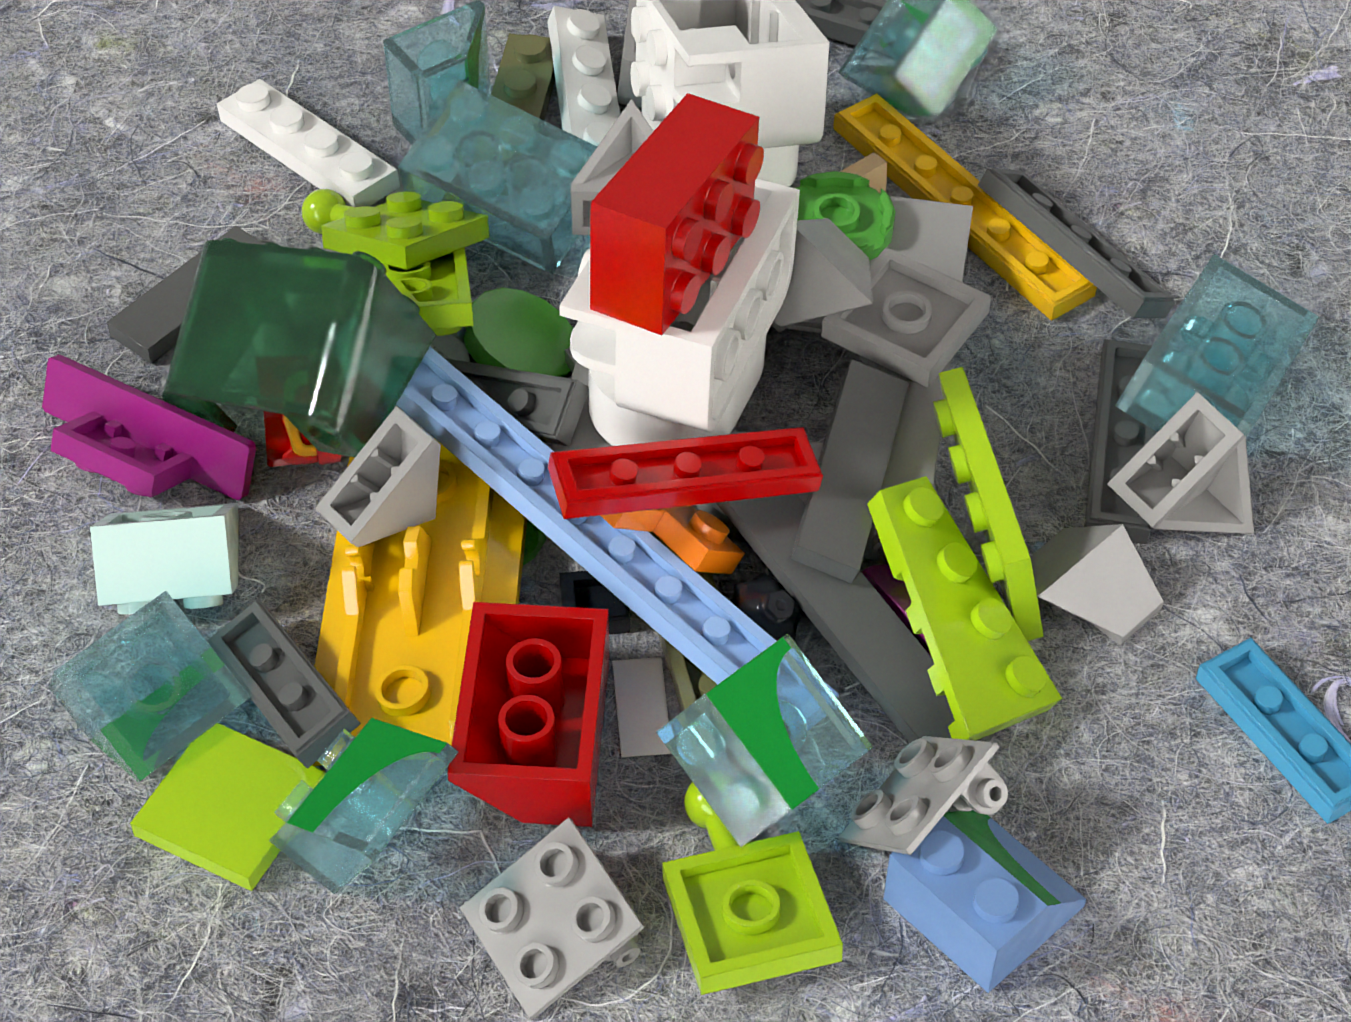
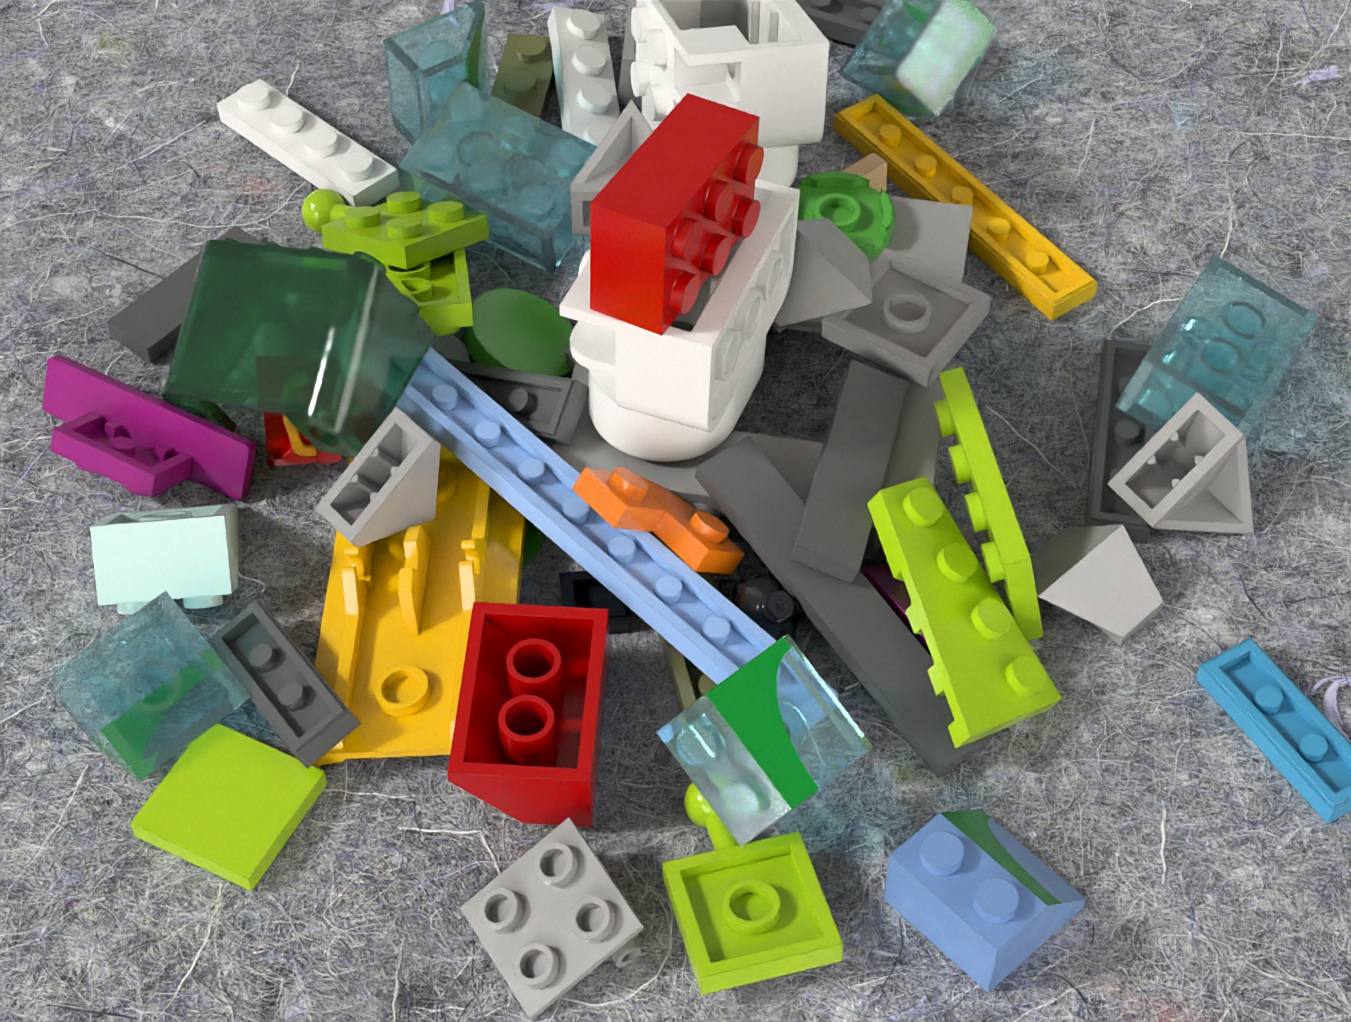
(359, 800): clear light blue slope -> none
(640, 706): white sticker -> none
(683, 472): red tile -> none
(927, 781): light grey hinge -> none
(1077, 243): dark grey tile -> none

